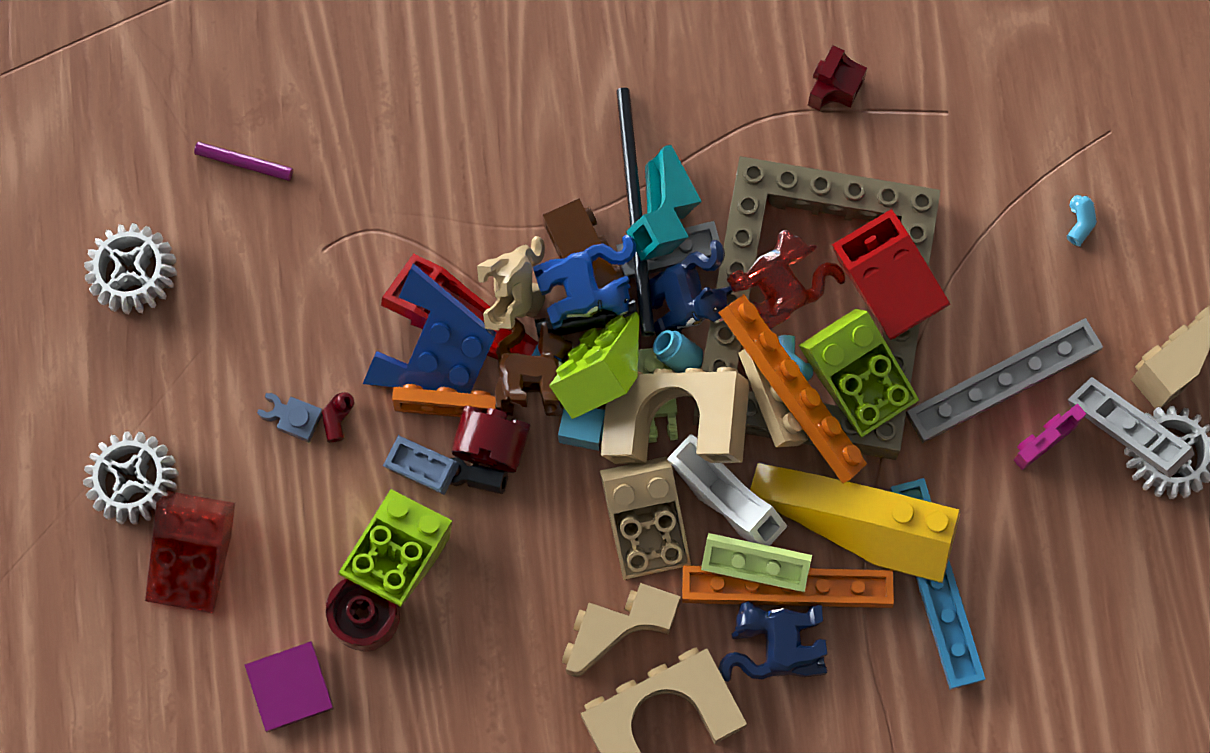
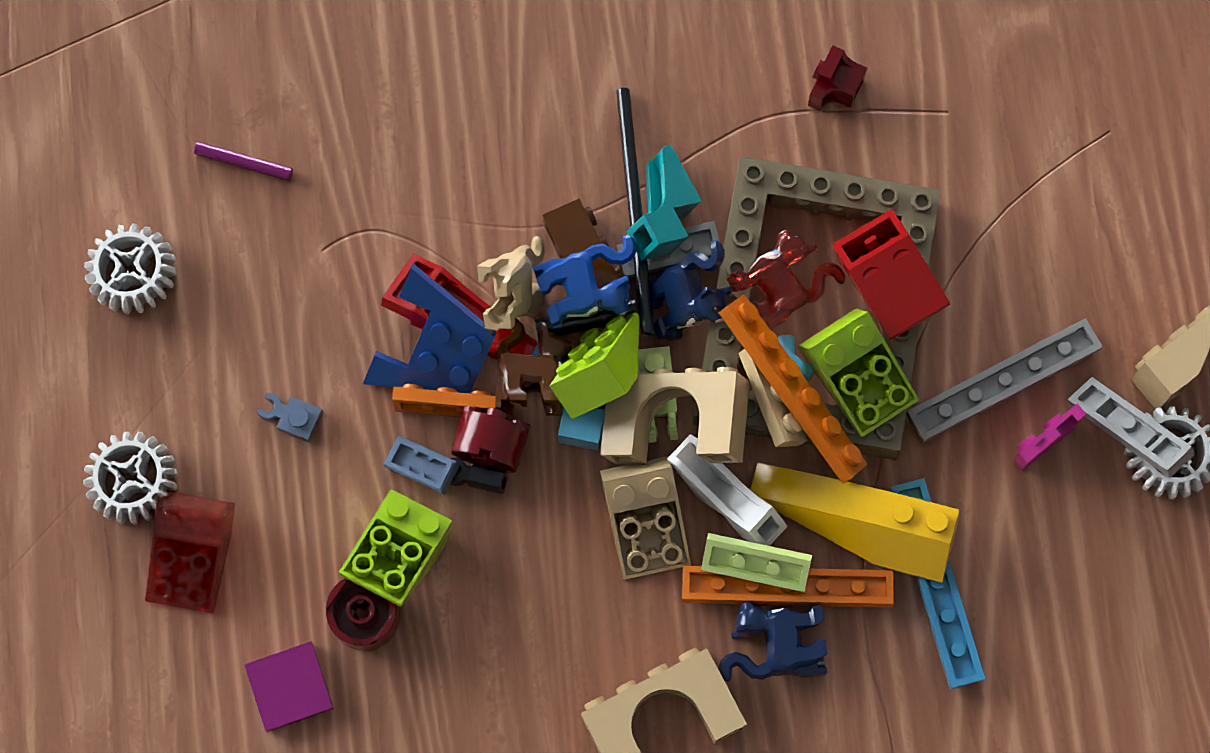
(334, 414): dark red arm -> none
(604, 628): tan arch -> none
(677, 351): medium azure brick -> none
(1086, 219): medium azure arm -> none

